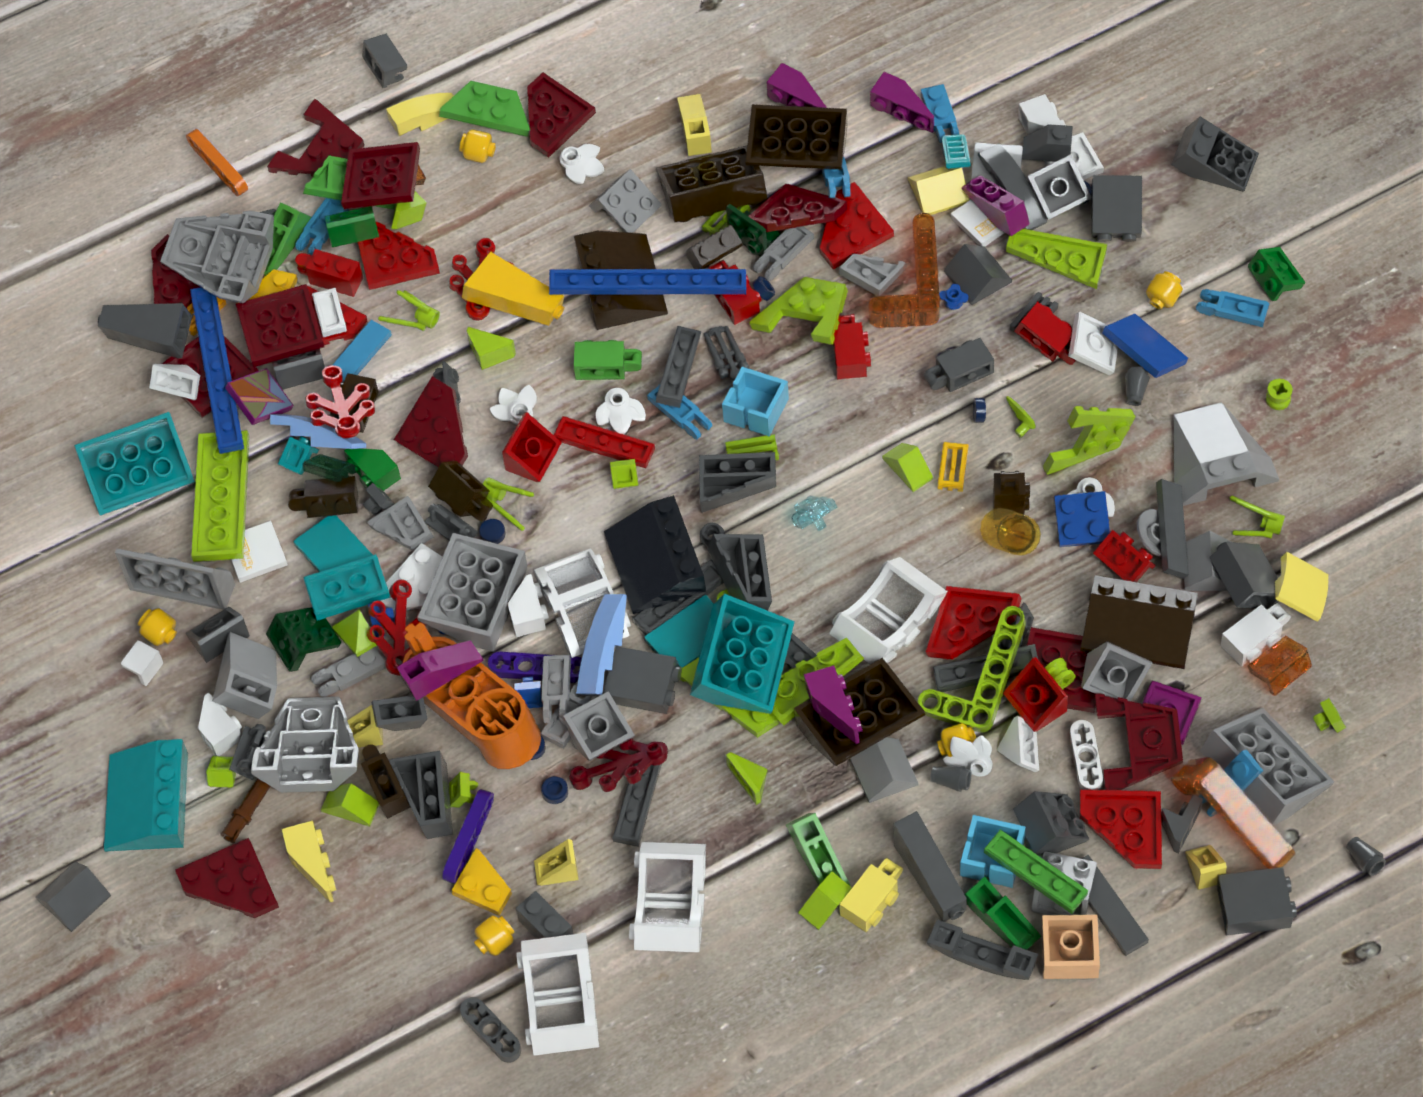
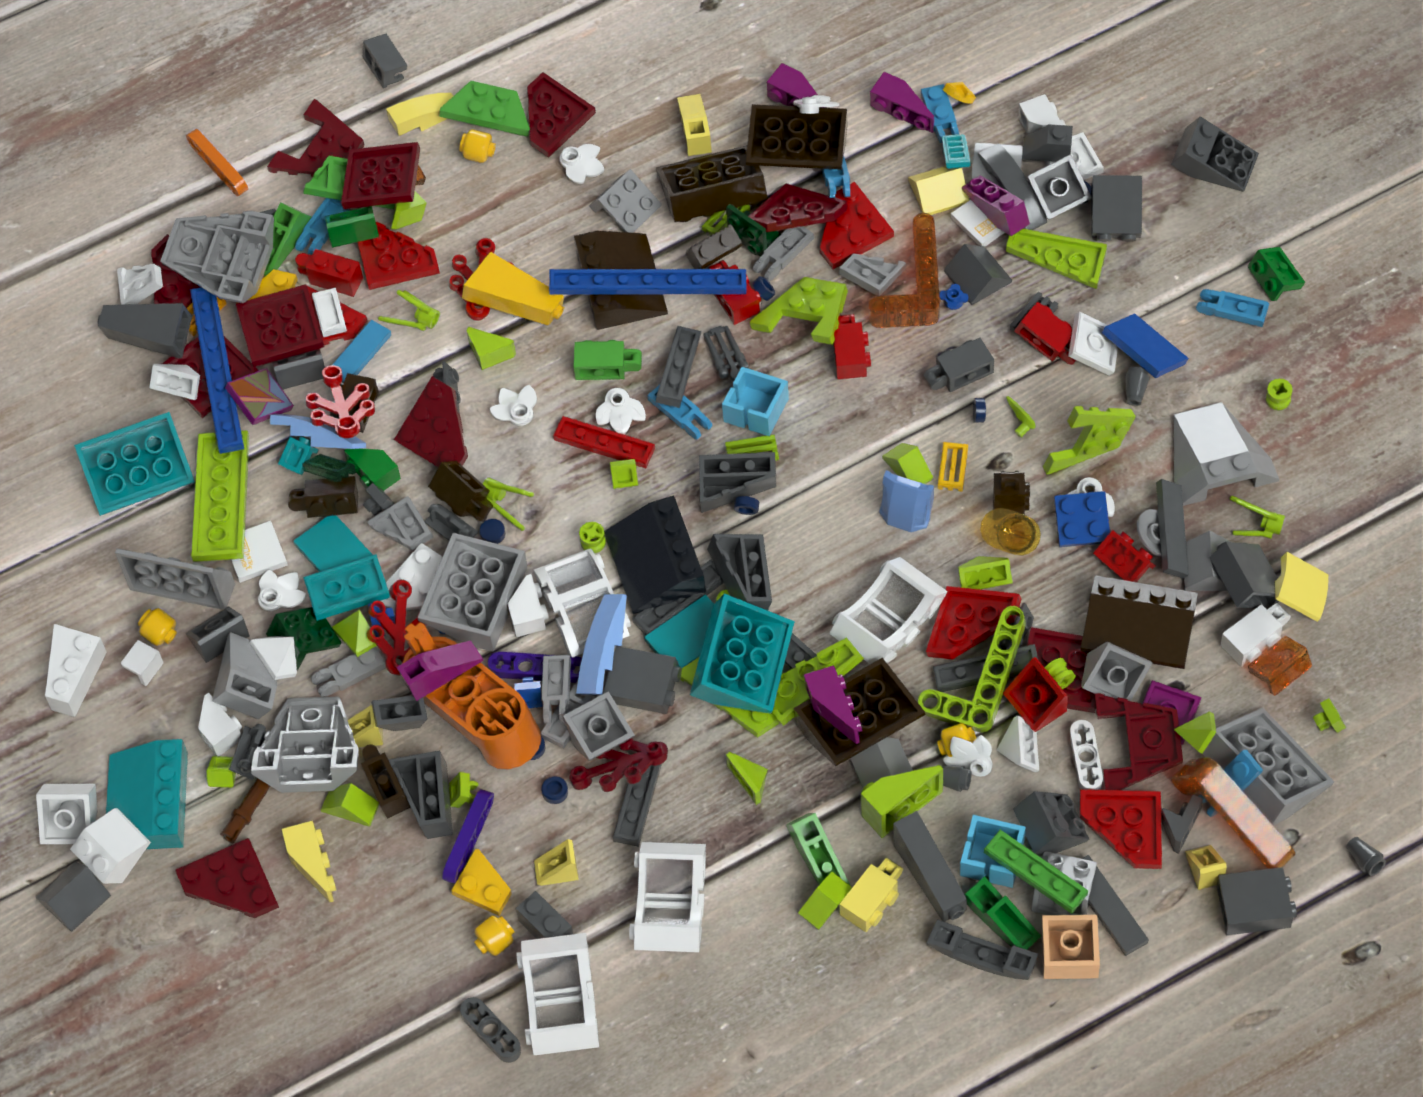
(65, 811): none -> white slope
(72, 668): none -> white wedge
(110, 847): none -> white slope
(138, 283): none -> white wing
(277, 655): none -> white slope
(282, 589): none -> white plate
(530, 449): red slope -> none
(588, 532): none -> lime wheel
(709, 529): dark grey plate -> none
(746, 505): none -> dark blue tile
(811, 104): none -> white plate
(813, 512): clear light blue piece -> none
(899, 796): none -> lime slope
(906, 502): none -> medium blue slope
(959, 92): none -> yellow tile
(985, 572): none -> lime slope
(1164, 290): yellow head -> none
(1198, 731): none -> lime slope

